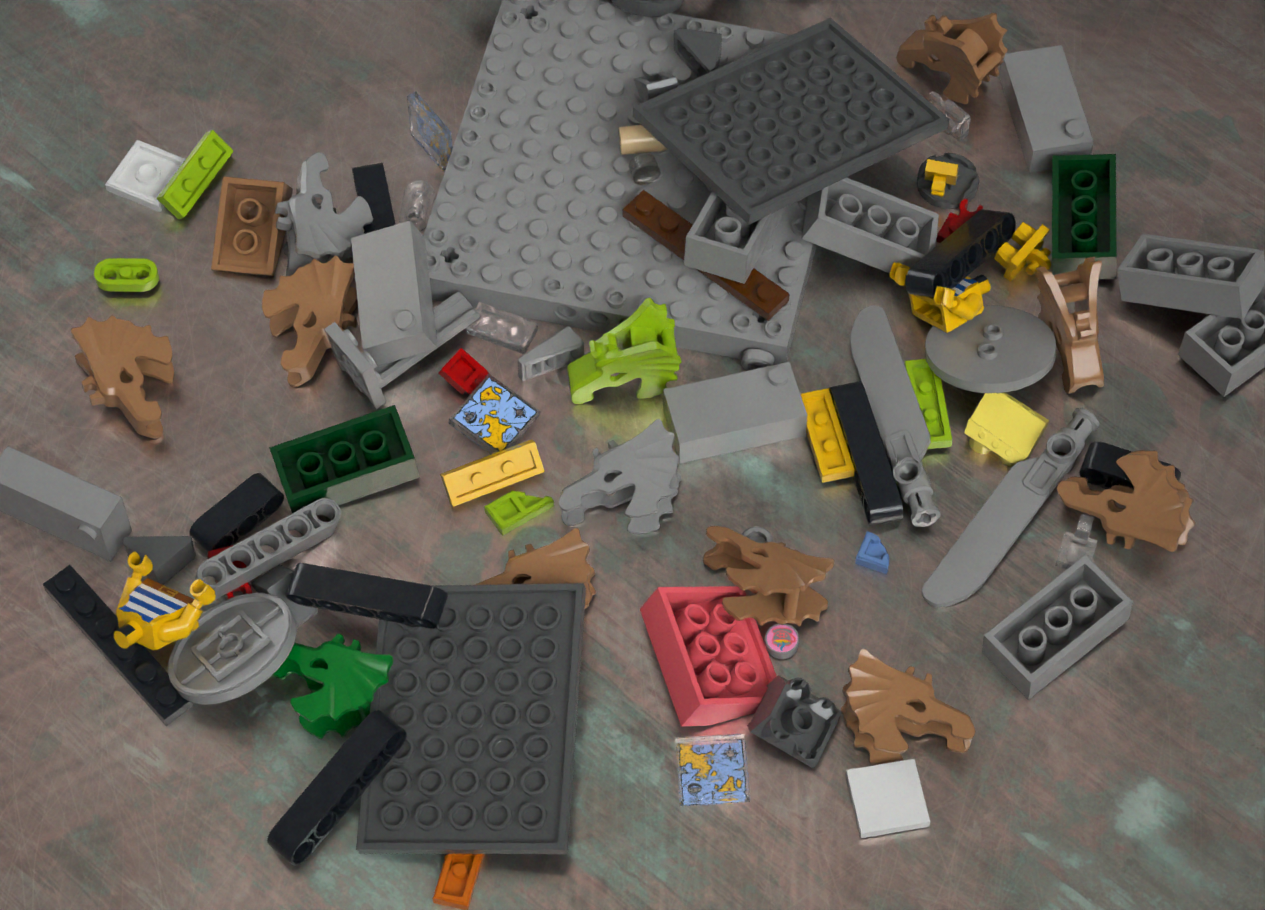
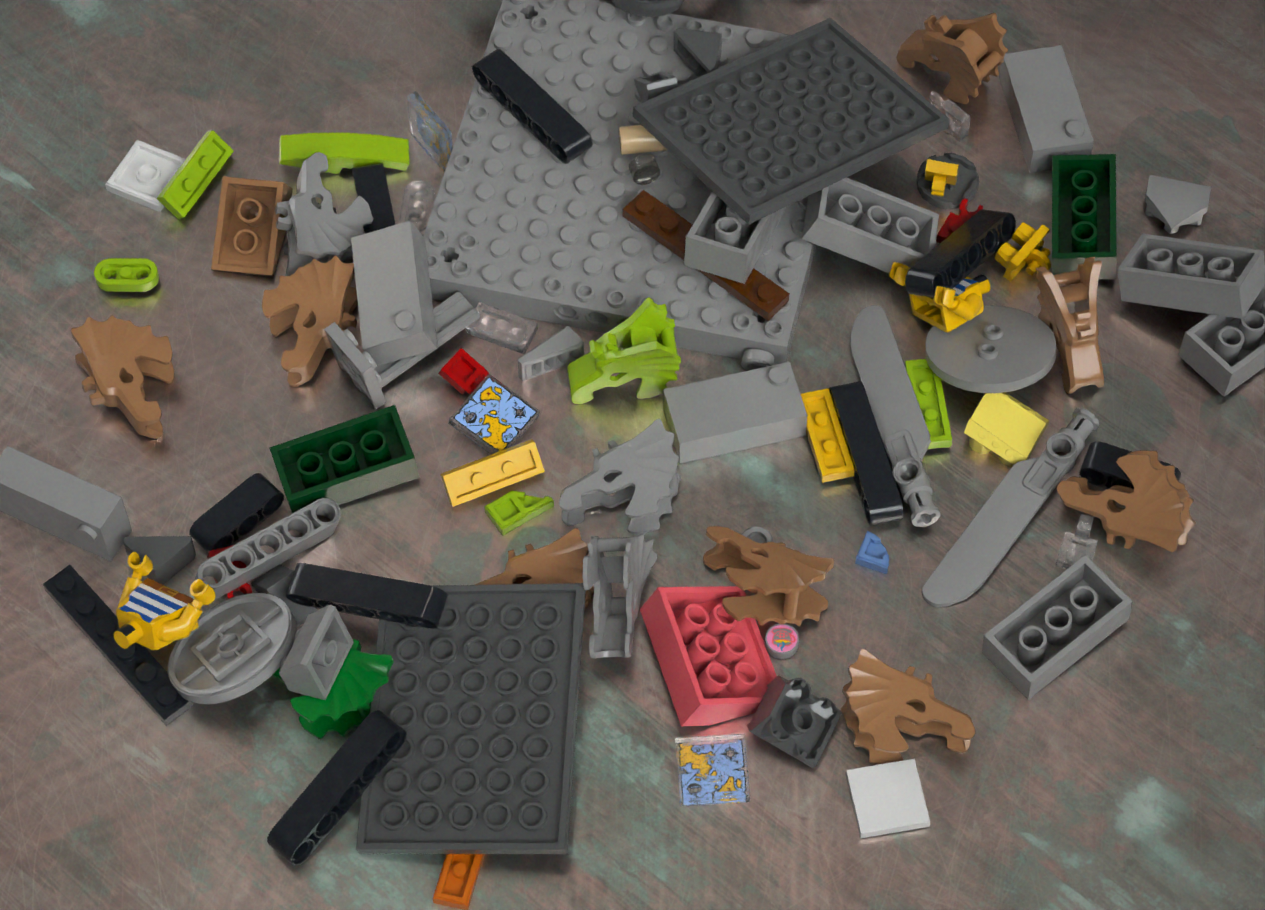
(317, 654): none -> light grey slope
(345, 150): none -> lime slope
(532, 106): none -> black beam
(616, 615): none -> light grey animal
(1176, 202): none -> light grey slope

